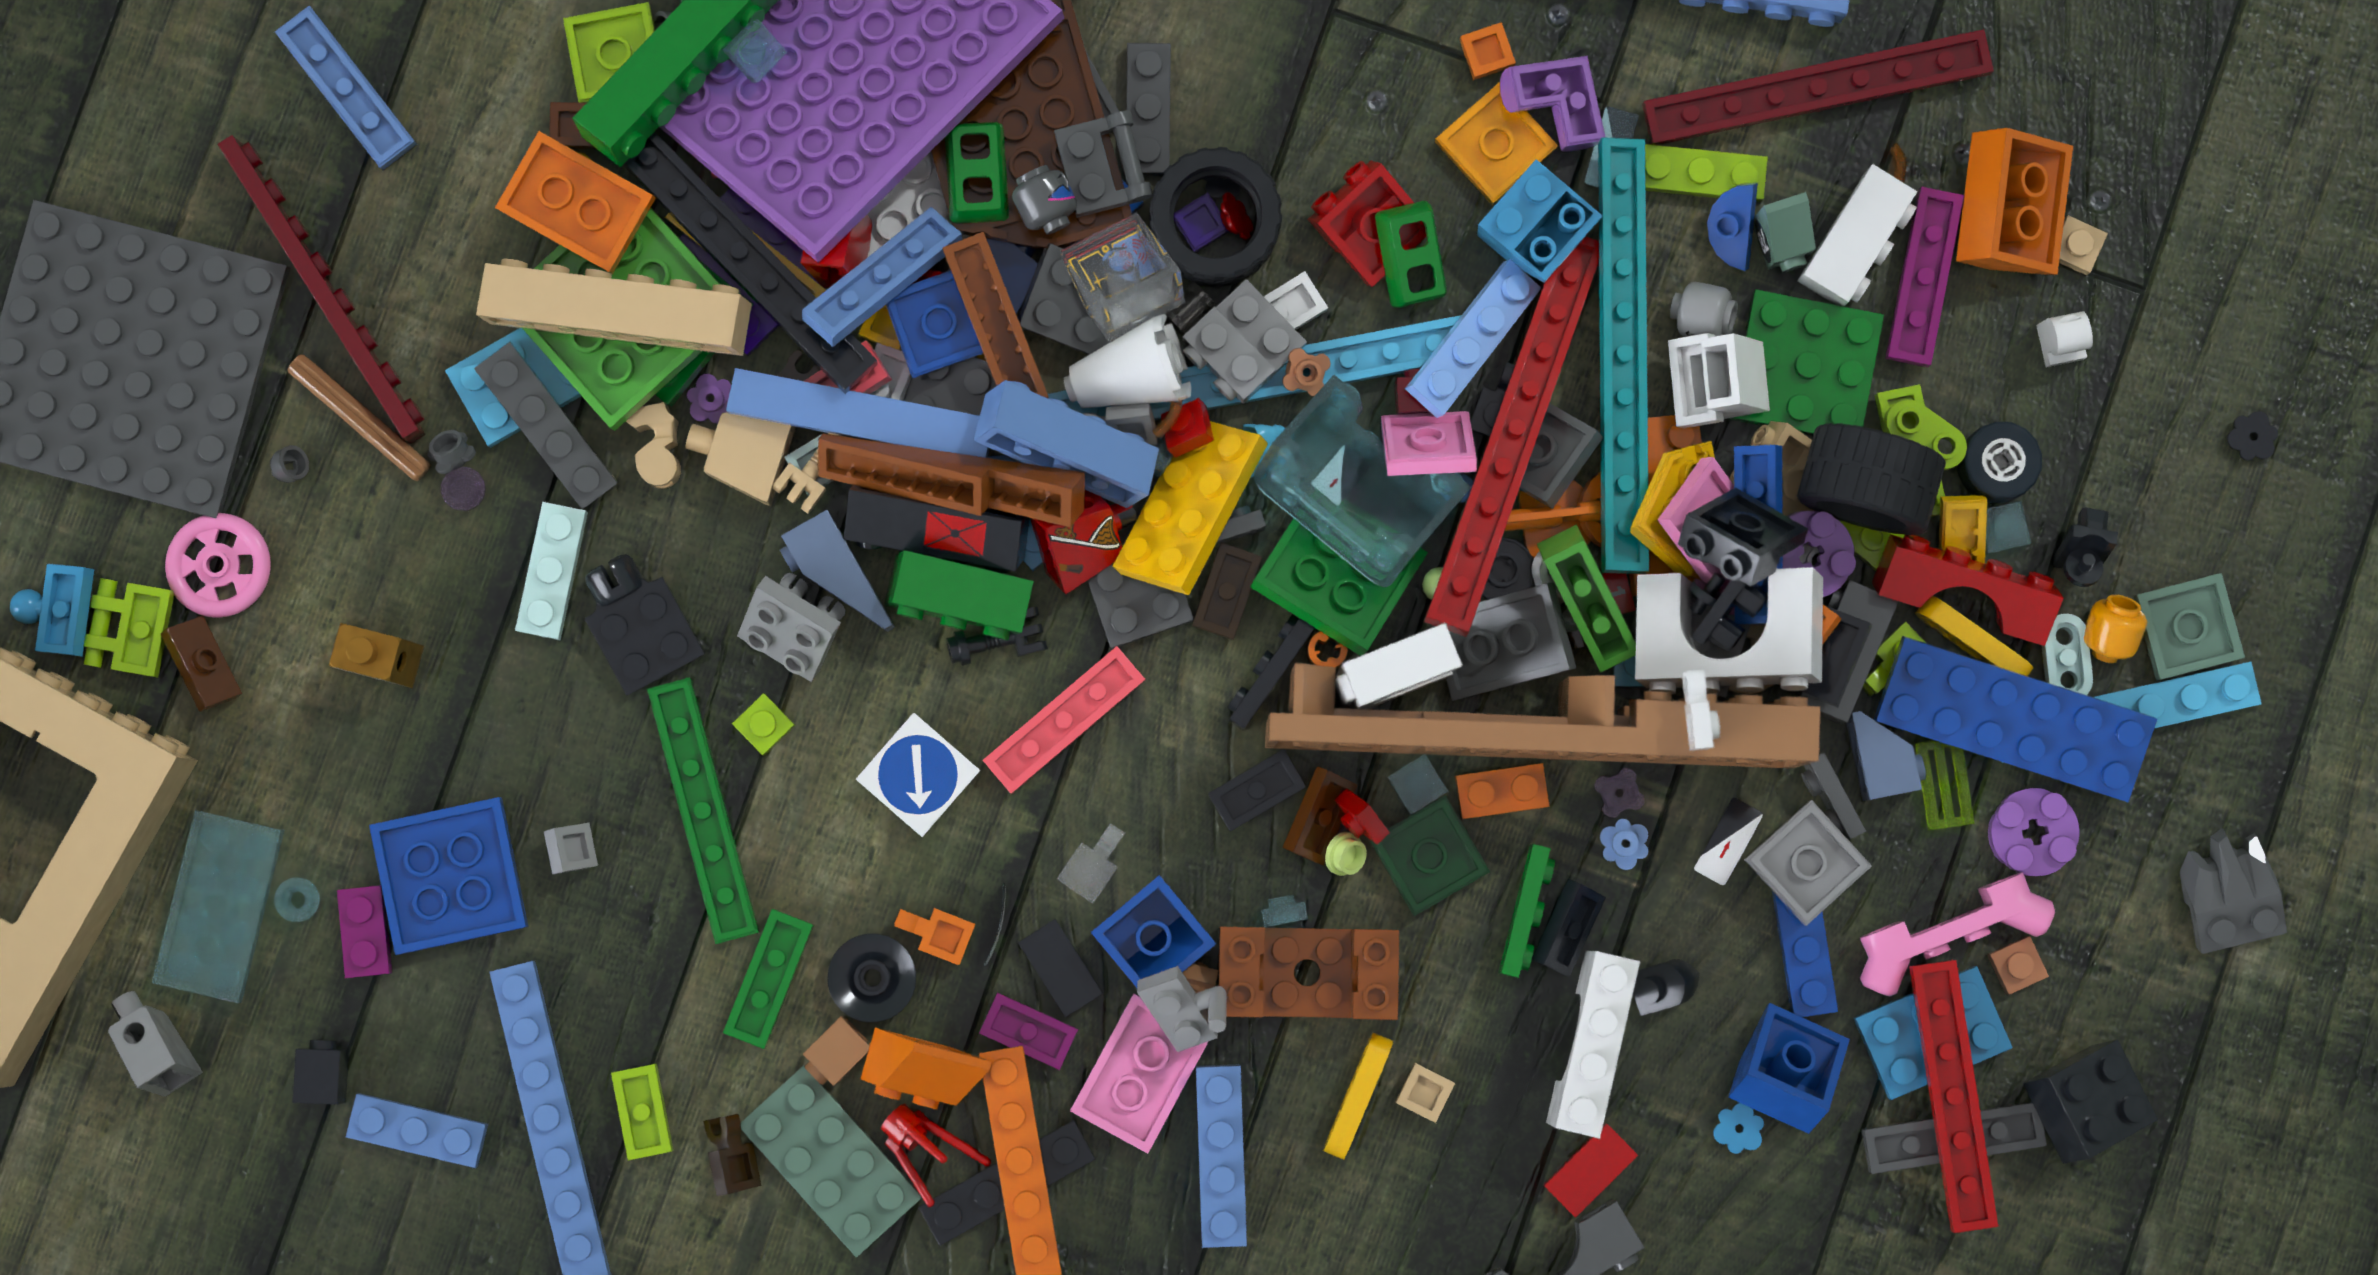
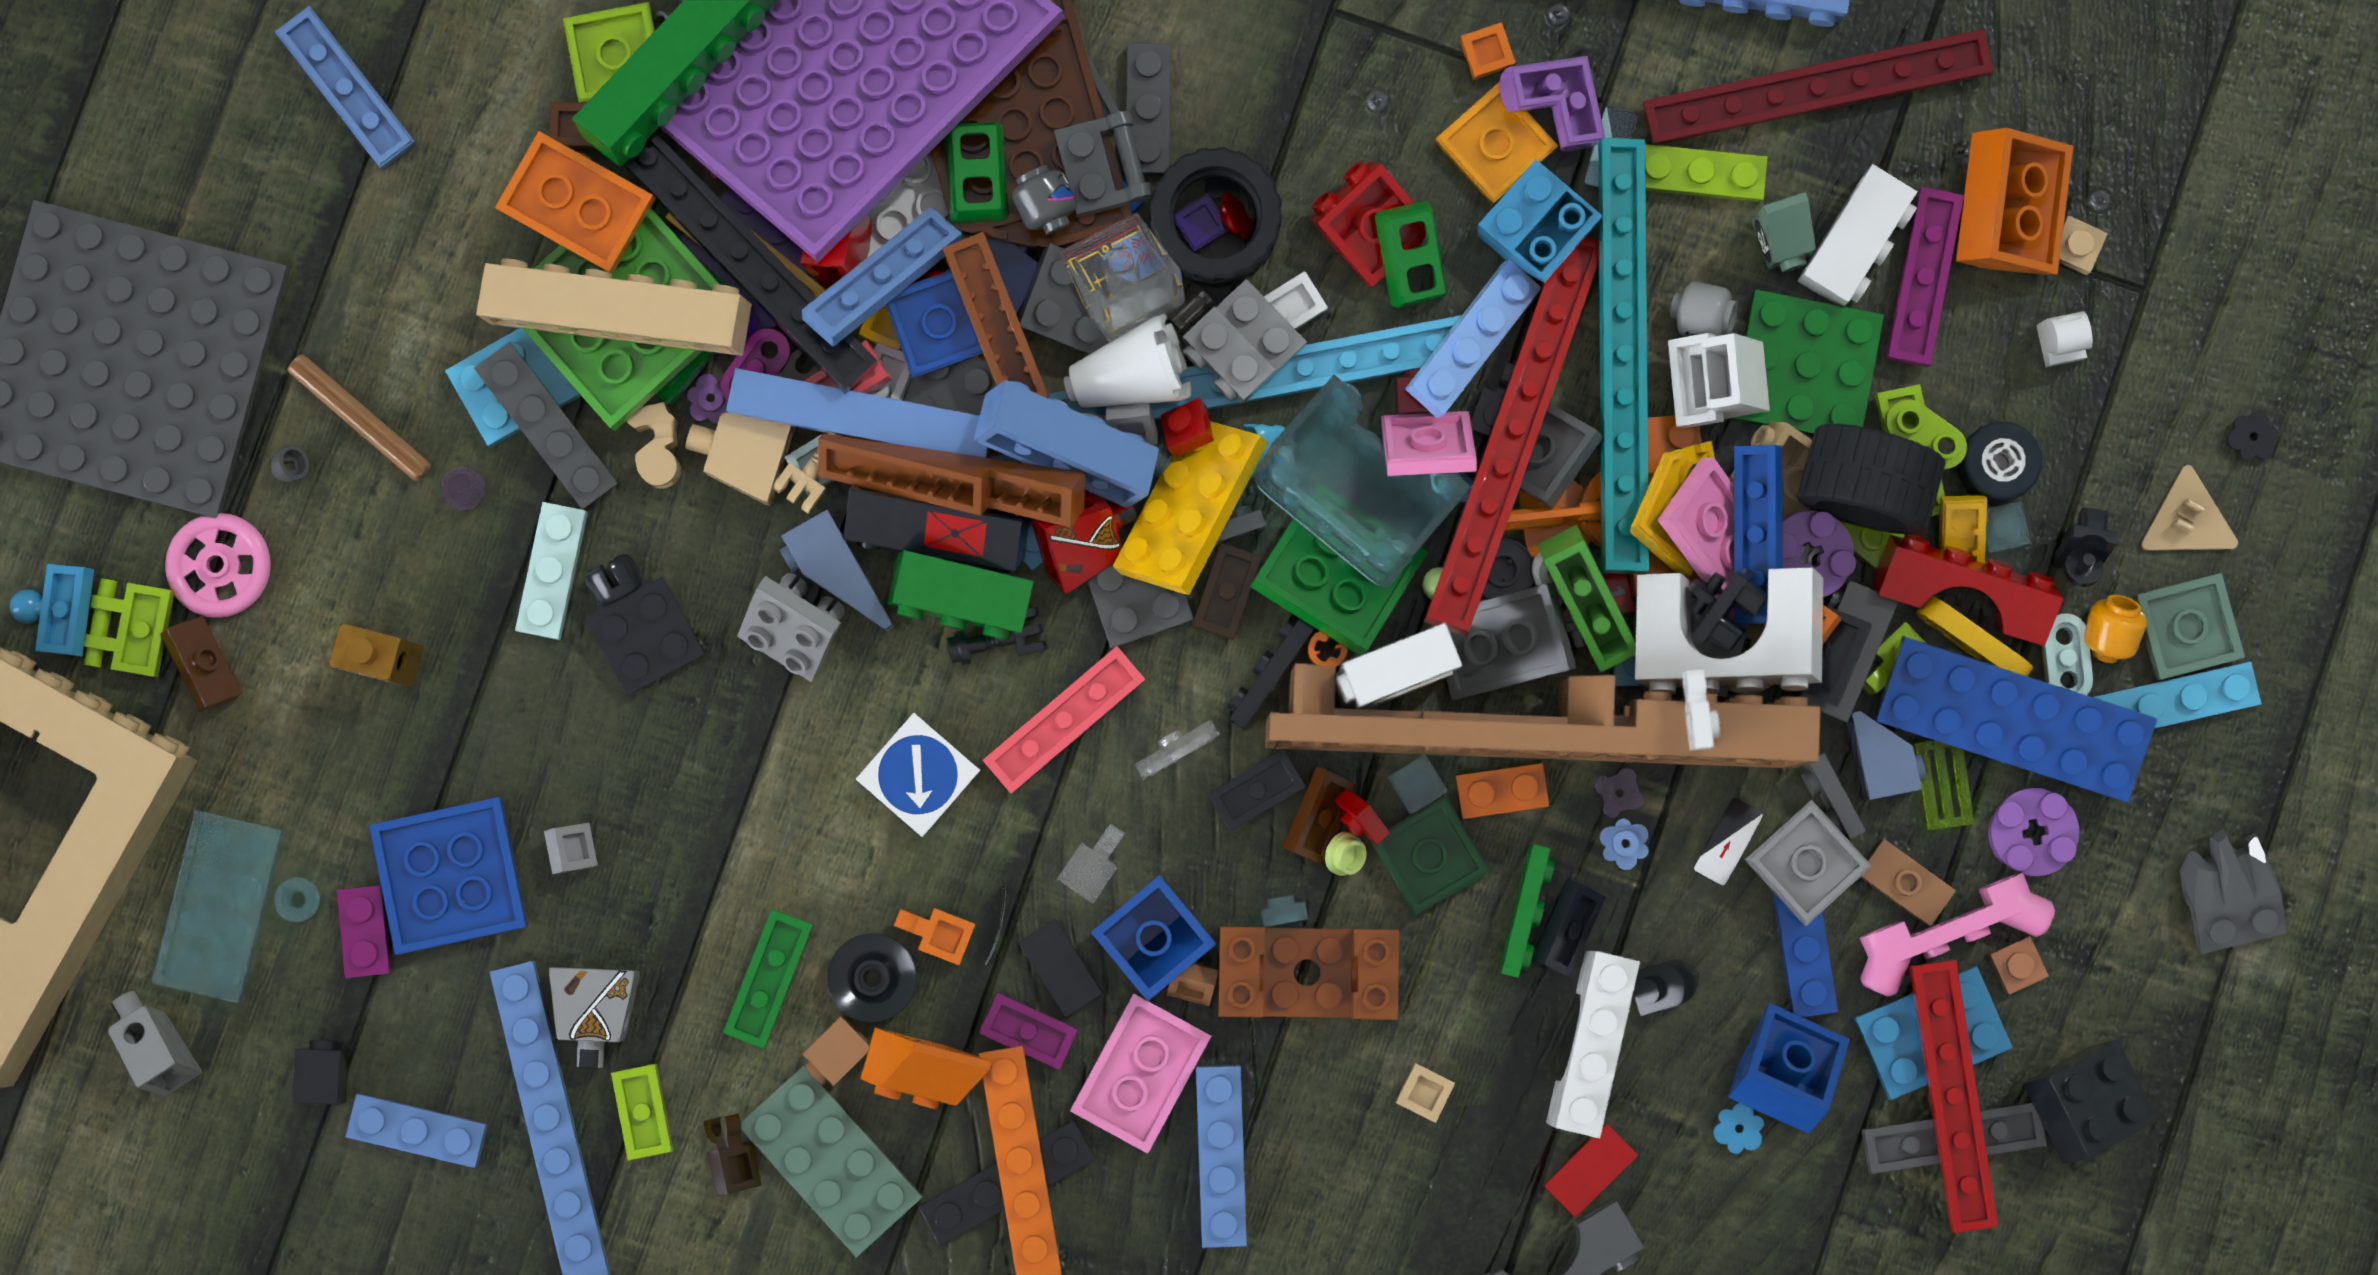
(314, 272): dark red plate -> none
(450, 451): dark grey plate -> none
(592, 1008): none -> light grey torso
(703, 810): green tile -> none
(754, 51): clear light blue plate -> none
(756, 360): none -> magenta plate
(763, 724): lime plate -> none
(910, 1130): red plant -> none
(1170, 417): clear orange leg -> none
(1176, 747): none -> clear plate
(1182, 1010): light grey plate -> none
(1297, 363): nougat plate -> none
(1341, 474): clear light blue sticker -> none
(1358, 1096): yellow beam -> none
(1732, 225): blue plate -> none
(1740, 536): black plate -> none
(1898, 154): clear orange leg -> none
(1907, 882): none -> medium nougat plate
(2188, 519): none -> tan piece

